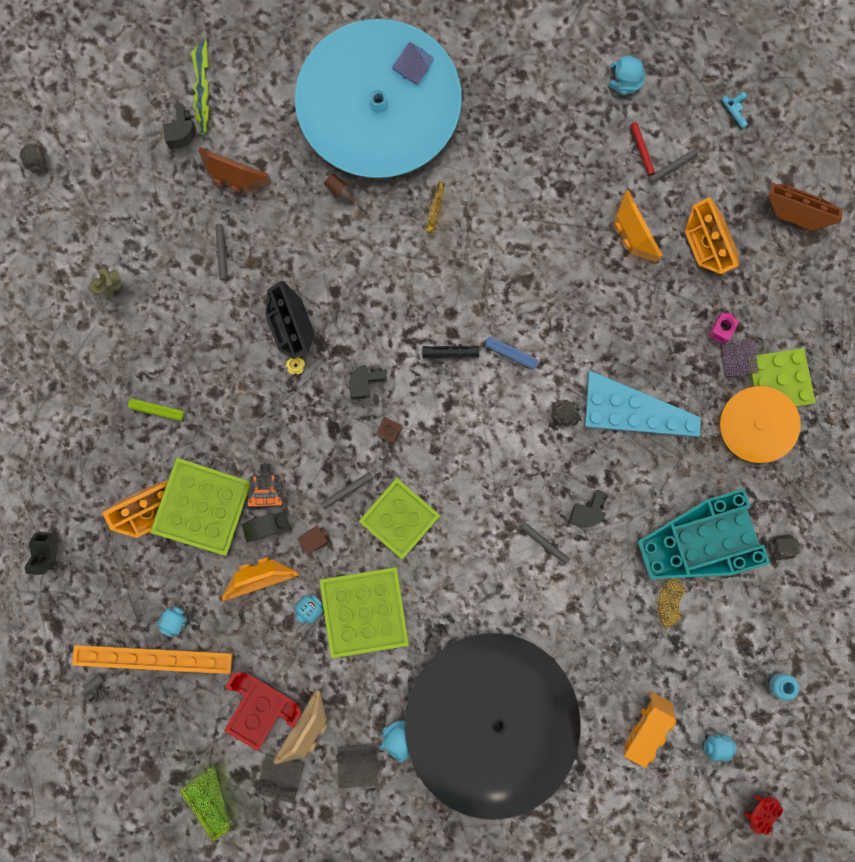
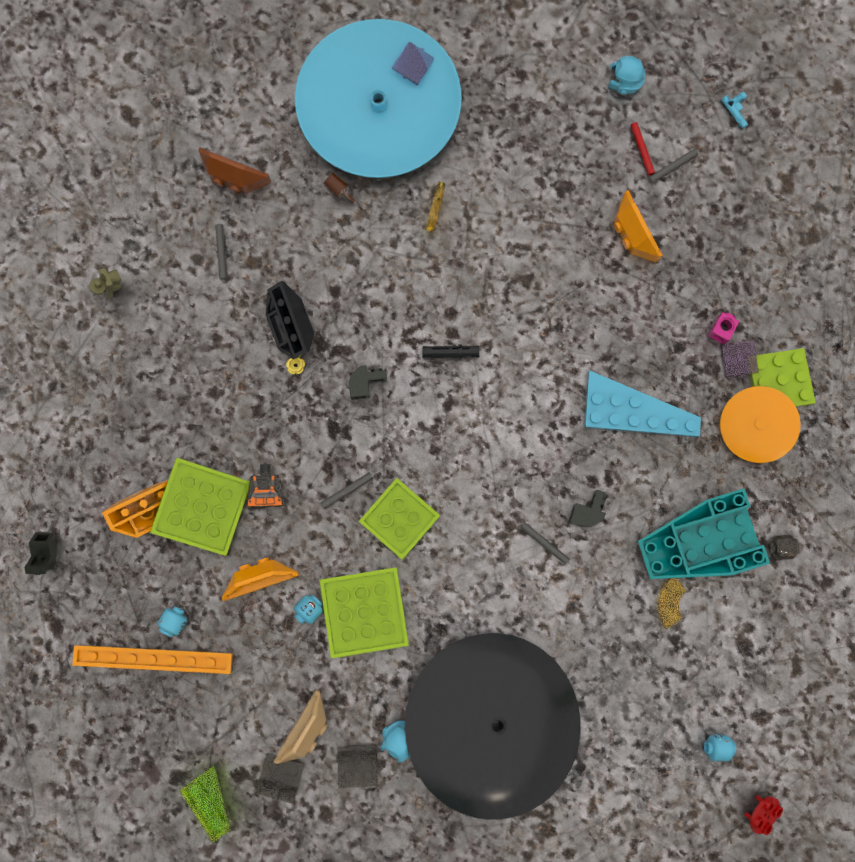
(33, 157): clear smoke head -> none
(91, 688): dark grey arm -> none
(156, 409): lime axle -> none
(180, 132): pearl dark grey brick -> none
(201, 87): lime sword -> none
(258, 710): red piece -> none
(265, 526): pearl dark grey brick -> none
(313, 539): reddish brown brick -> none
(389, 430): reddish brown brick -> none
(511, 352): medium blue axle -> none
(565, 413): clear smoke head -> none
(650, 731): light orange wedge -> none
(711, 238): light orange wedge -> none
(784, 686): medium azure head -> none
(803, 208): dark orange wedge -> none

